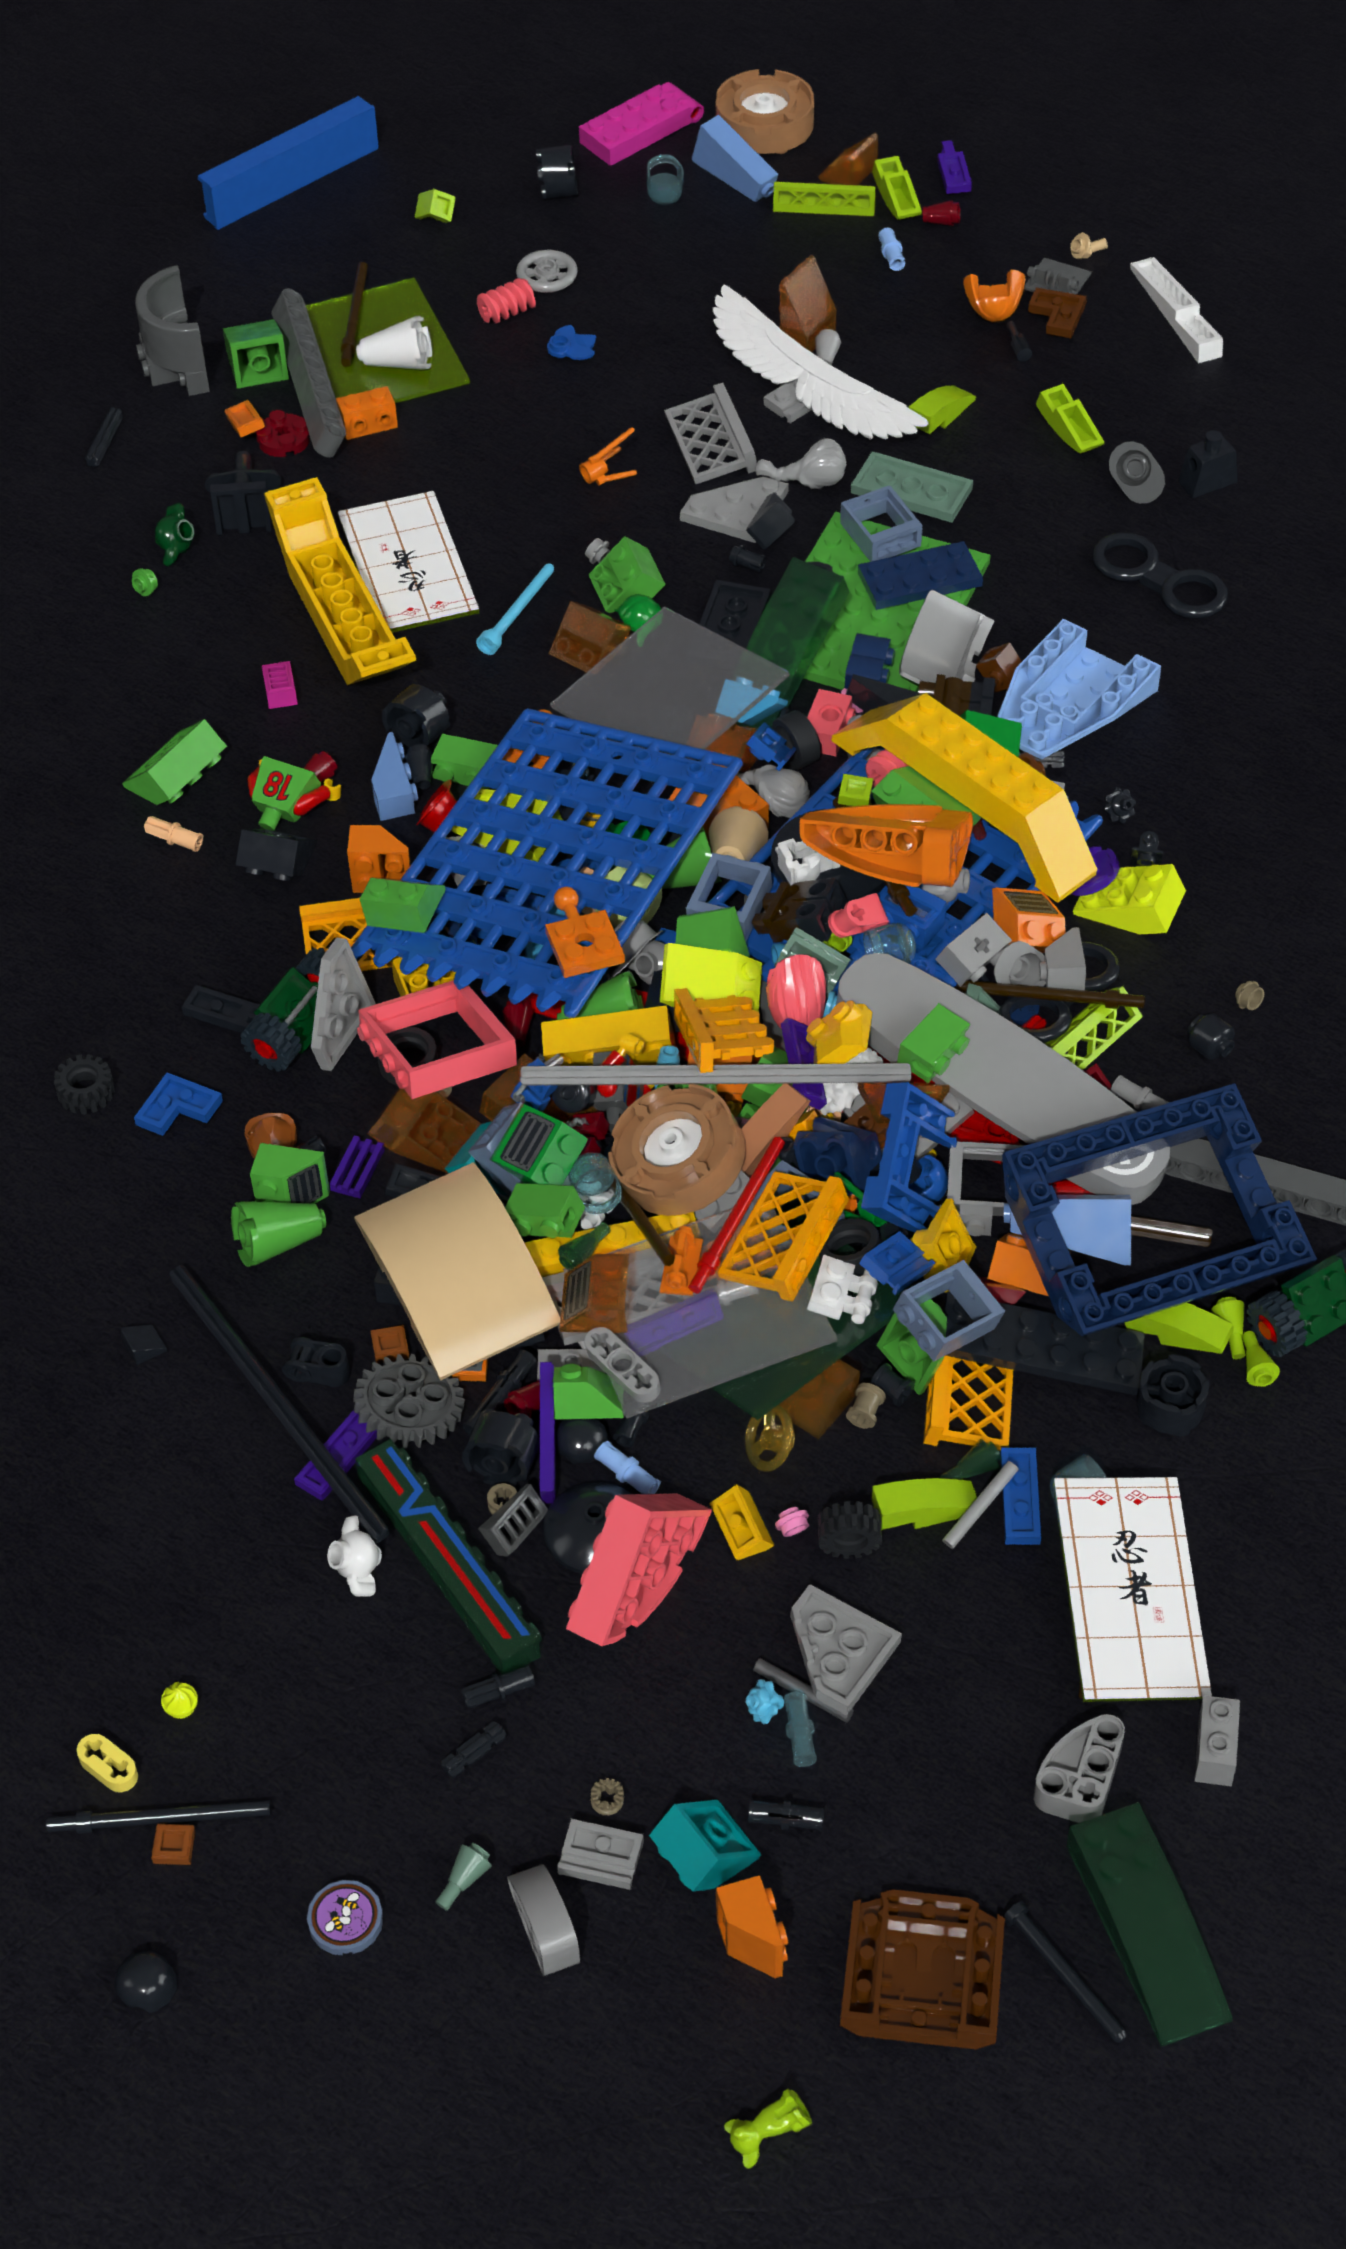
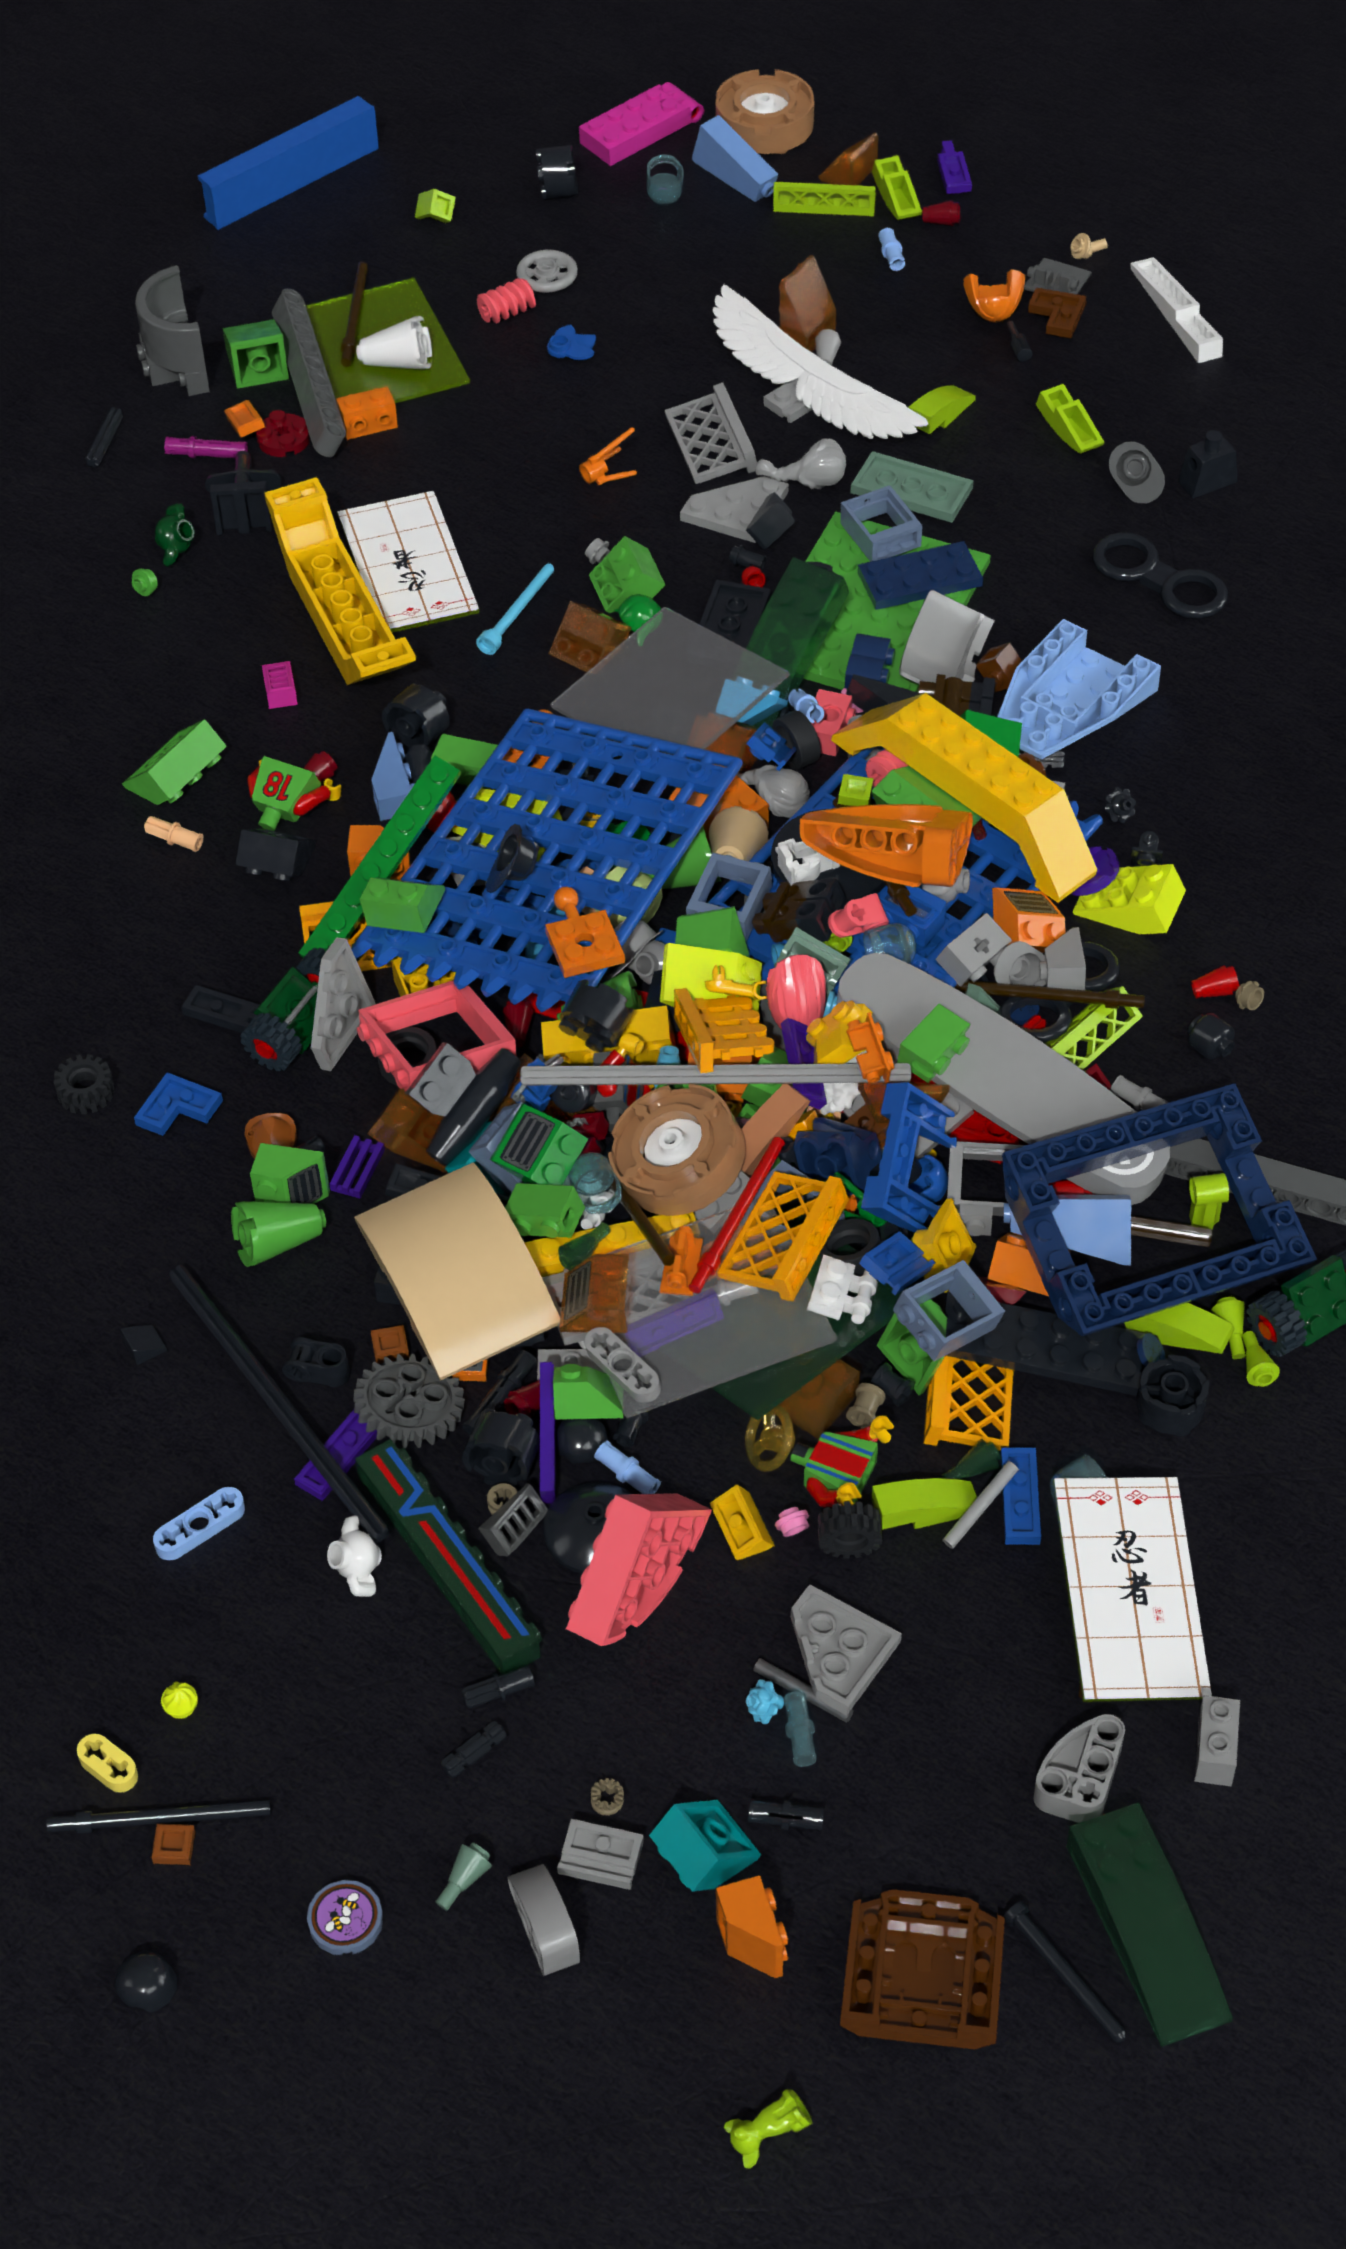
(199, 447): none -> magenta pin
(214, 1502): none -> light blue beam
(385, 853): none -> green plate
(461, 1096): none -> black plate
(514, 860): none -> black piece
(595, 1015): none -> black brick
(723, 986): none -> yellow piece
(753, 576): none -> red hinge
(806, 704): none -> light blue pin
(841, 1462): none -> torso
(876, 1060): none -> orange hinge
(1149, 1349): none -> dark blue piece
(1207, 1197): none -> lime piece
(1216, 983): none -> red cone

